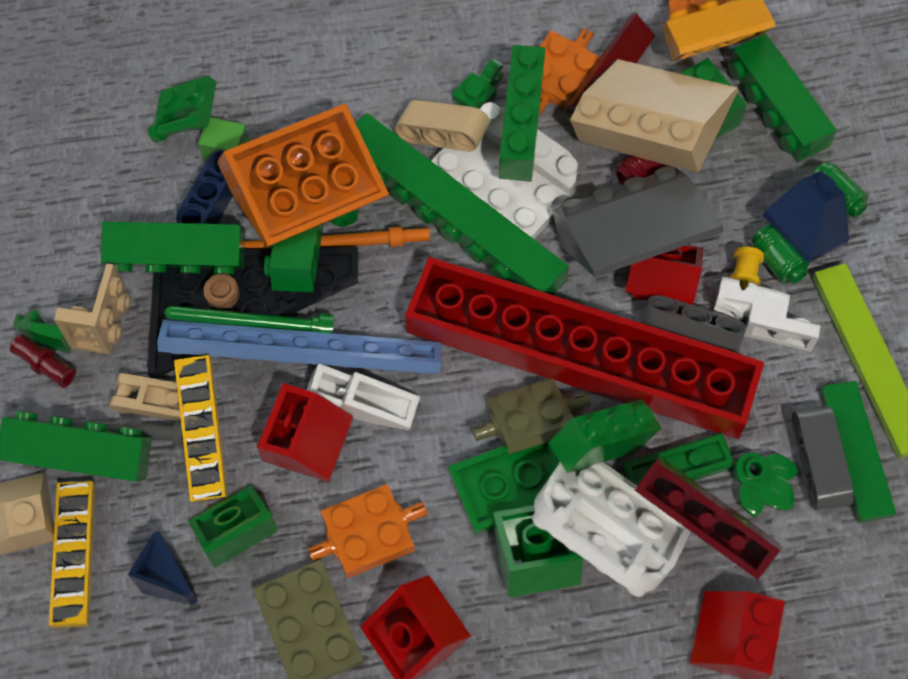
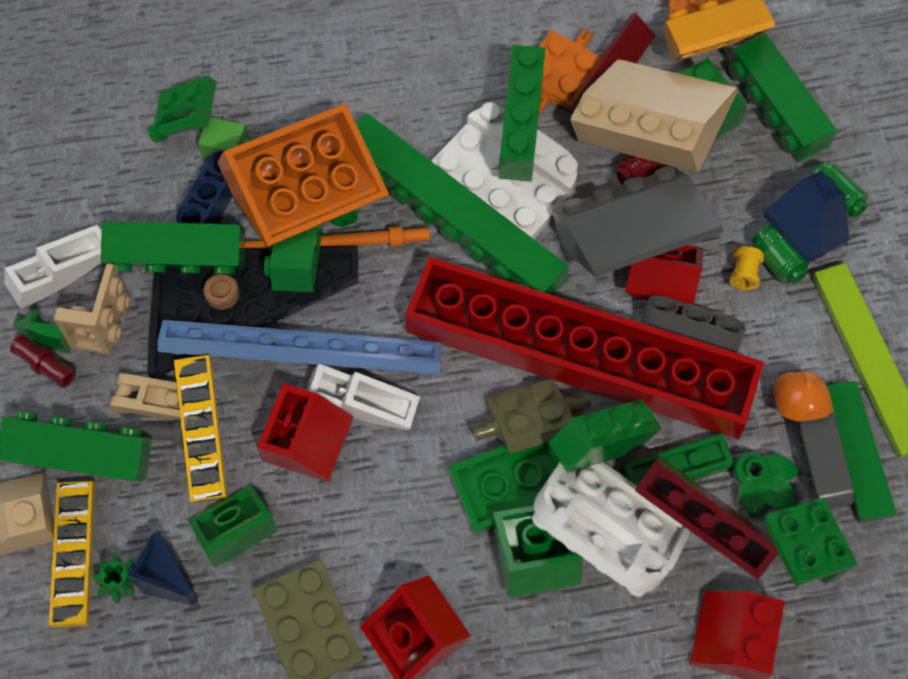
(54, 266): none -> white slope
(106, 575): none -> green gear
(321, 323): green piece -> none
(367, 531): orange plate -> none
(442, 125): tan beam -> none
(478, 90): green plate -> none
(765, 314): white plate -> none
(802, 396): none -> orange piece
(810, 542): none -> green bracket

